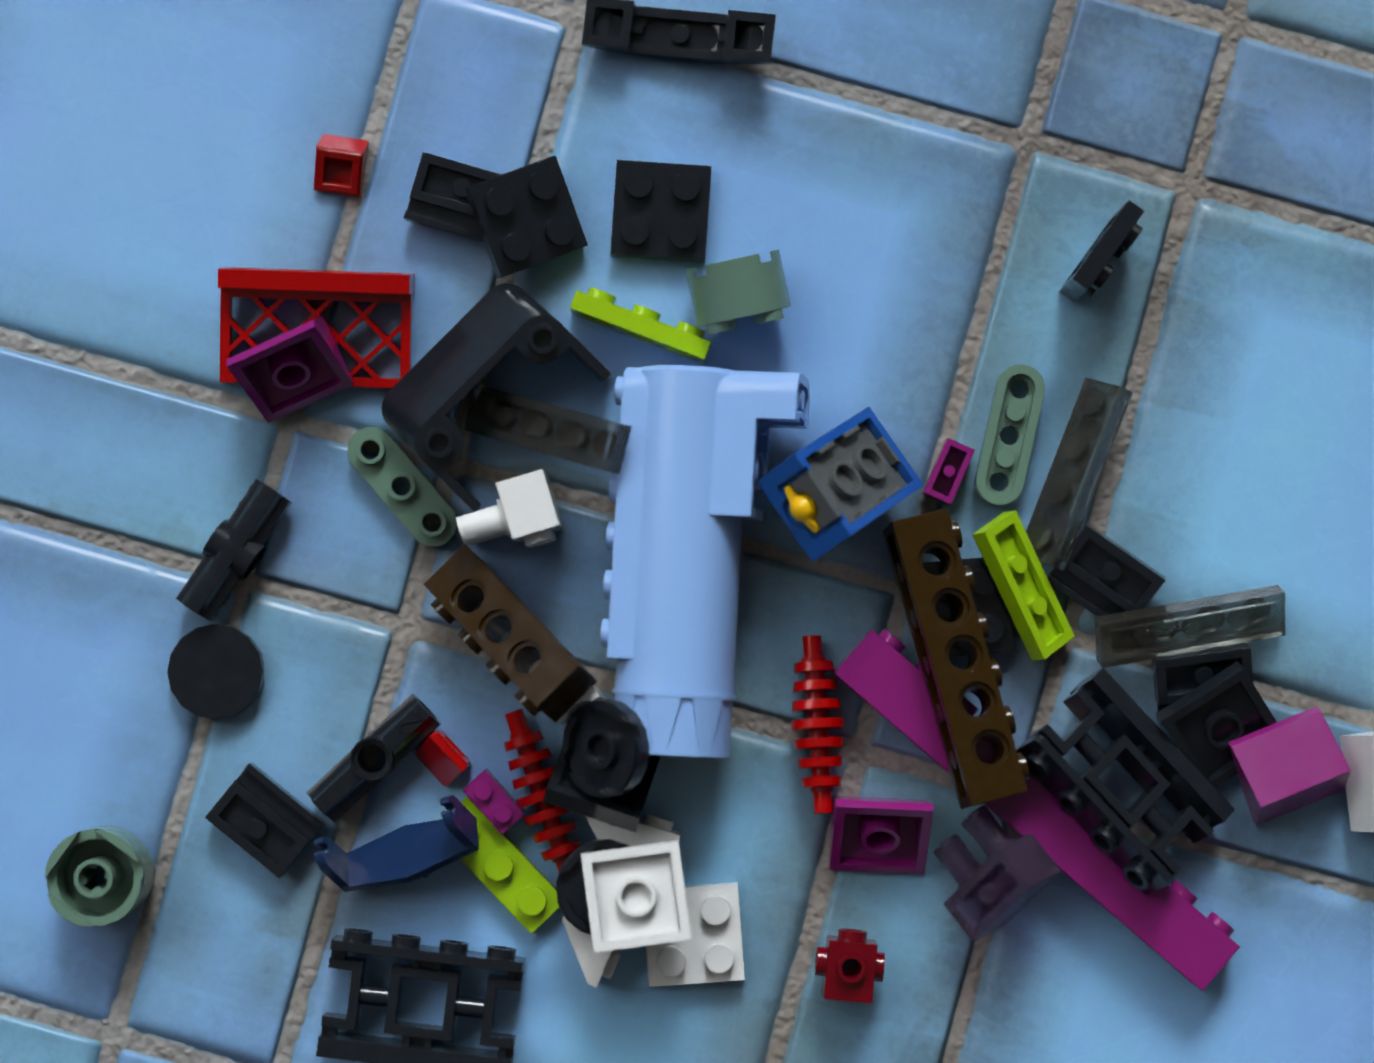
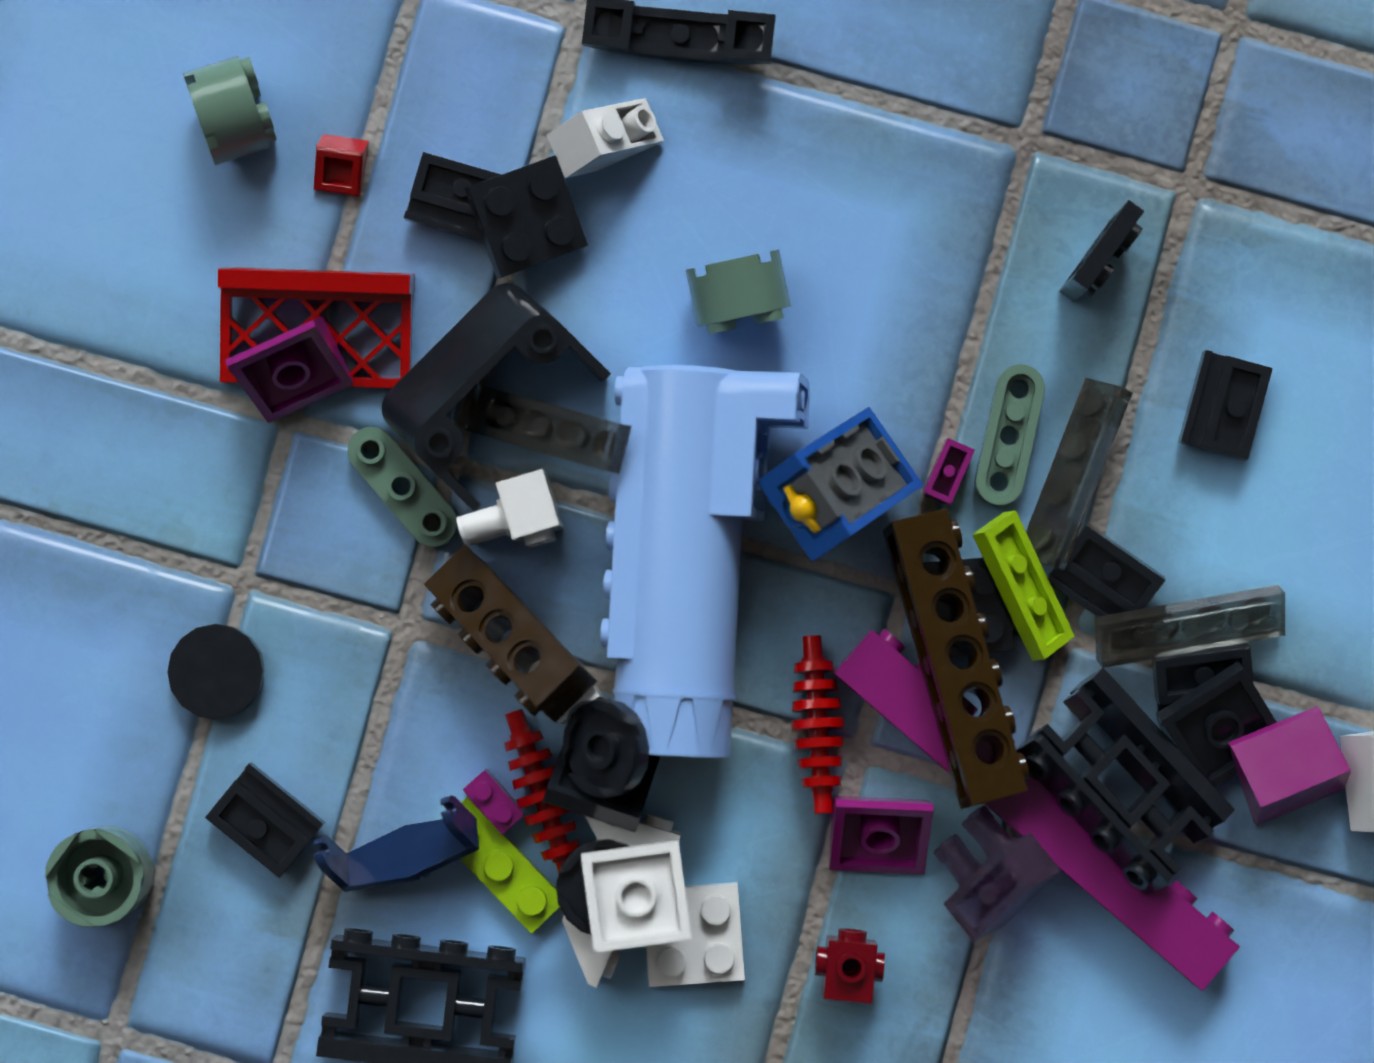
(227, 109): none -> sand green brick
(233, 550): black piece -> none
(352, 779): black piece -> none
(442, 757): red slope -> none
(604, 136): none -> white slope
(641, 324): lime plate -> none
(660, 211): black plate -> none
(1225, 405): none -> black plate

